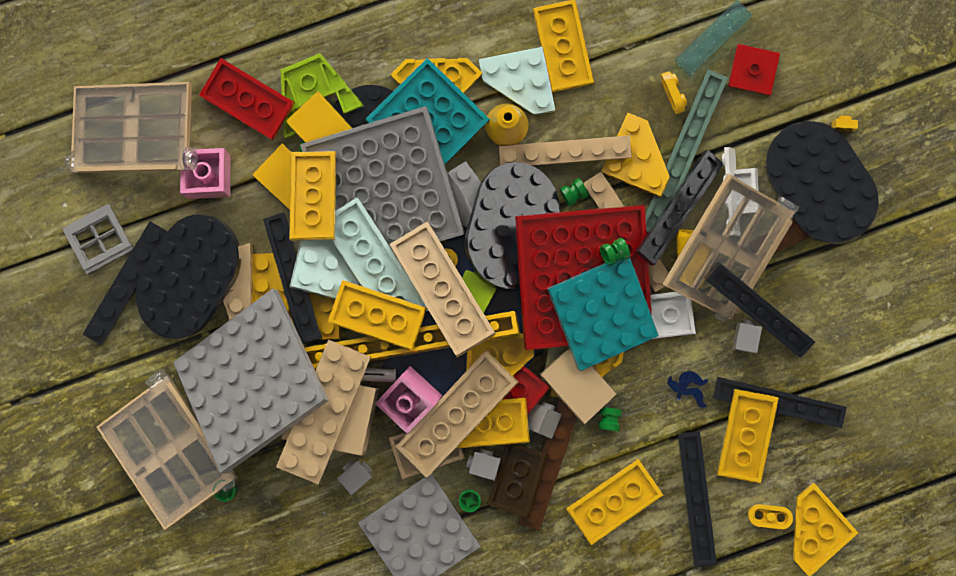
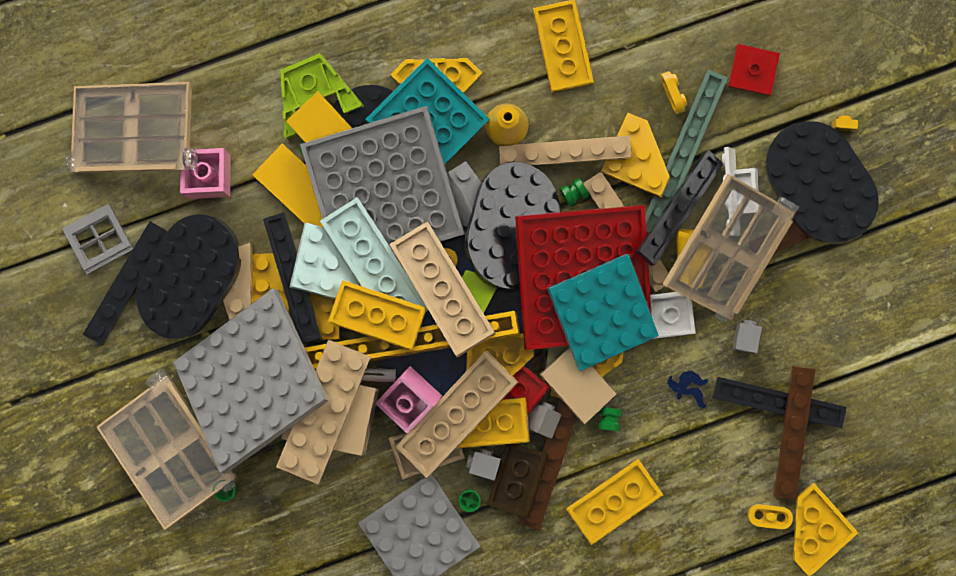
(247, 99): red plate -> none
(313, 196): yellow tile -> none
(355, 475): light grey brick -> none
(521, 78): light aqua plate -> none
(616, 251): green wheel -> none
(696, 498): black plate -> none
(713, 37): clear light blue plate -> none
(747, 436): yellow tile -> none
(759, 309): black plate -> none
(794, 432): none -> reddish brown plate

